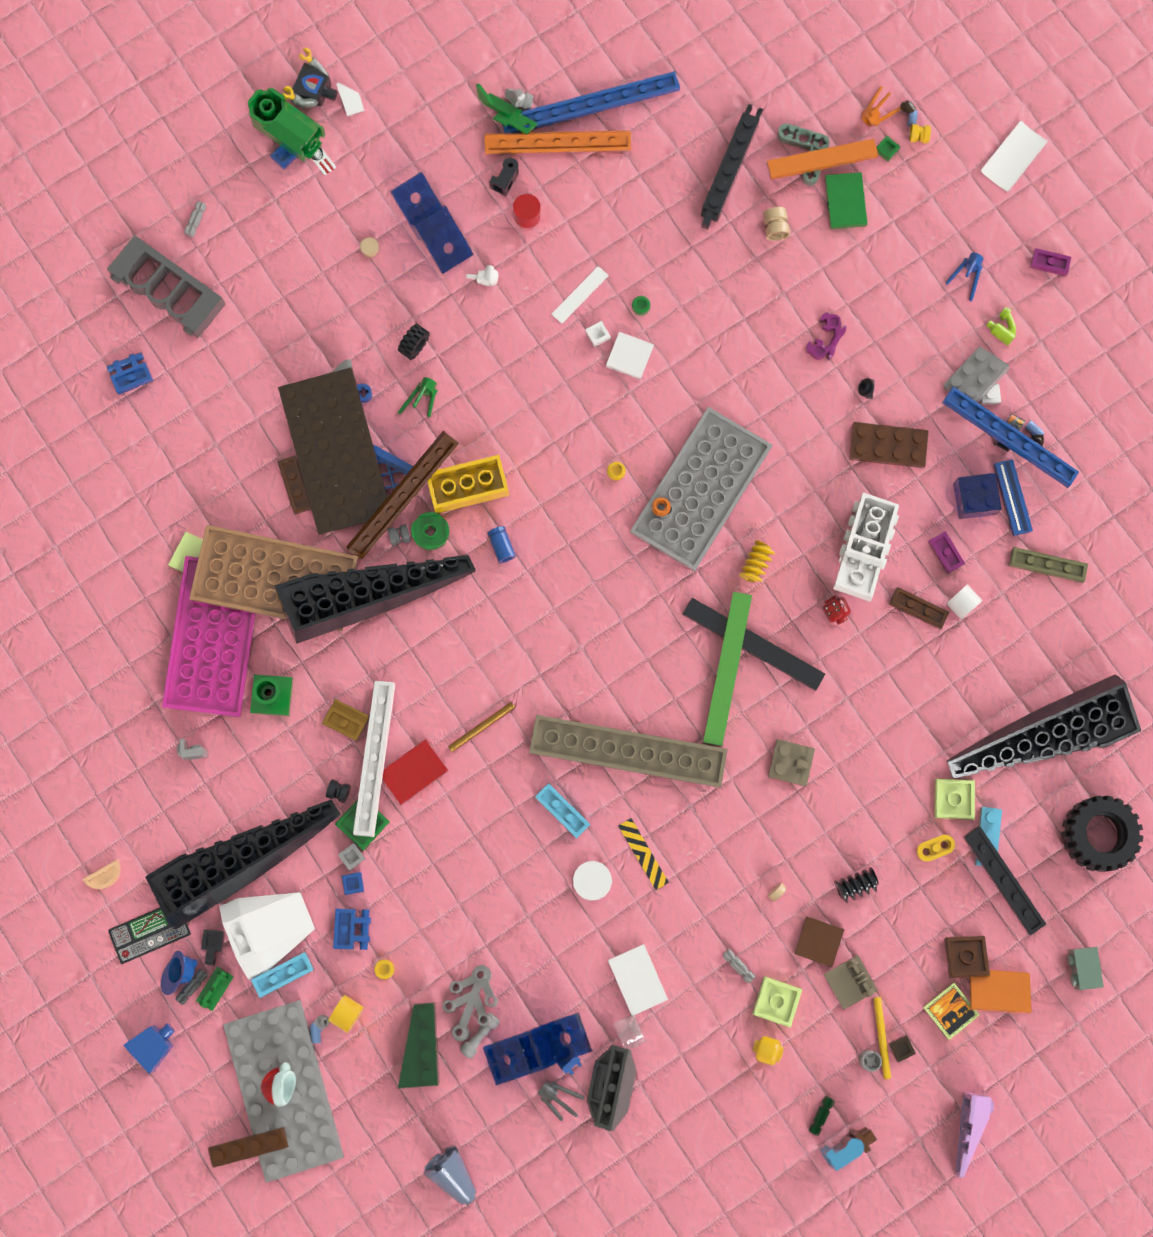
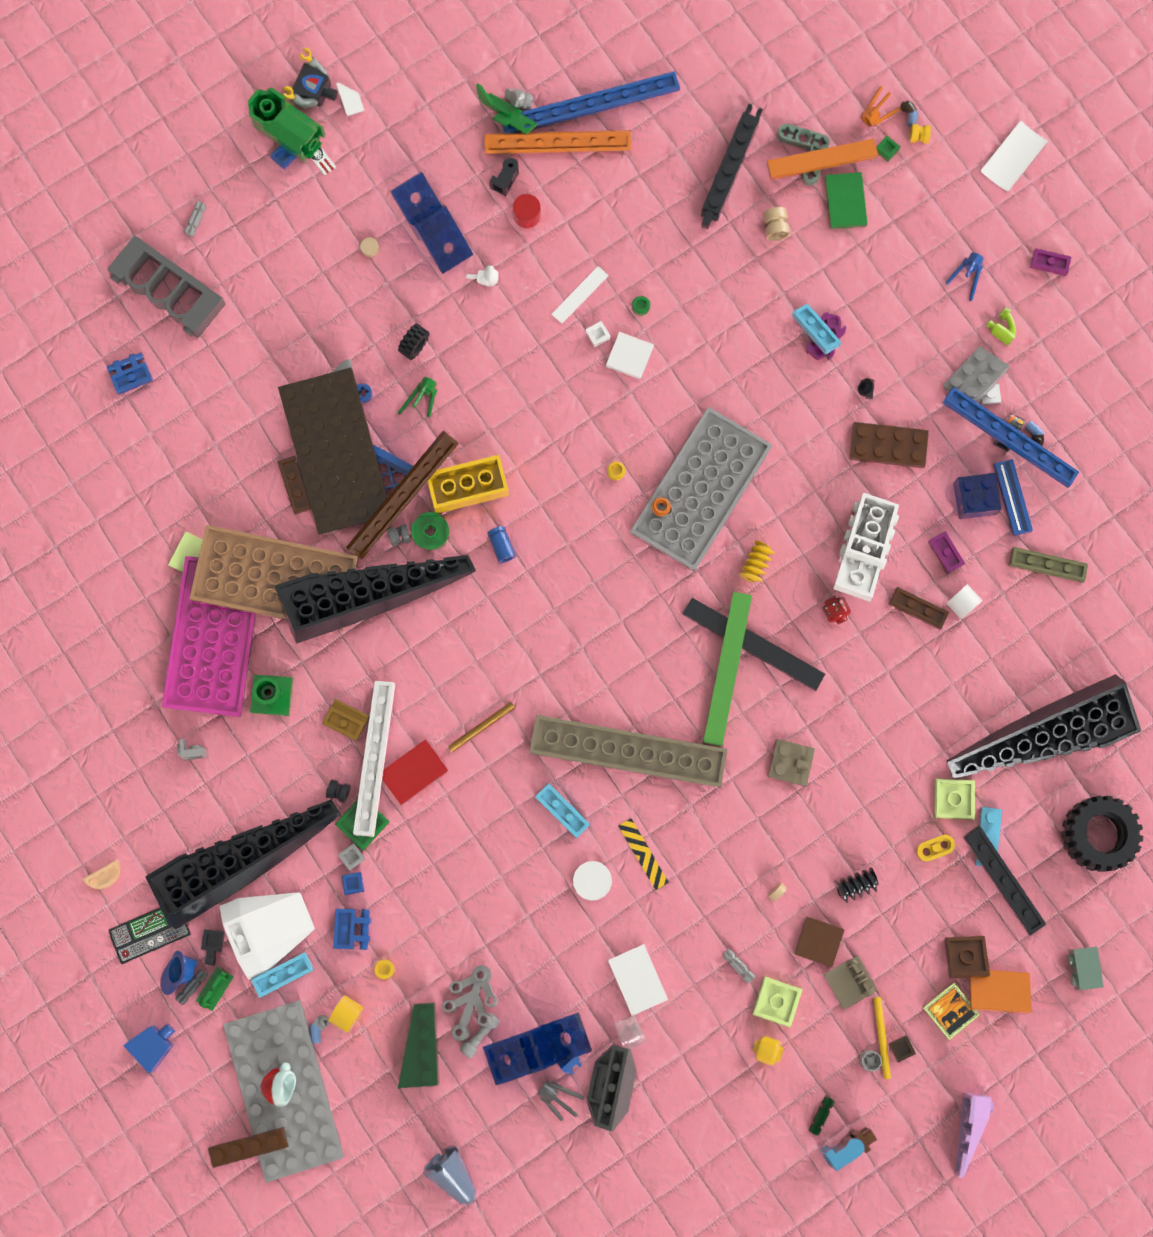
(816, 329): none -> medium azure plate

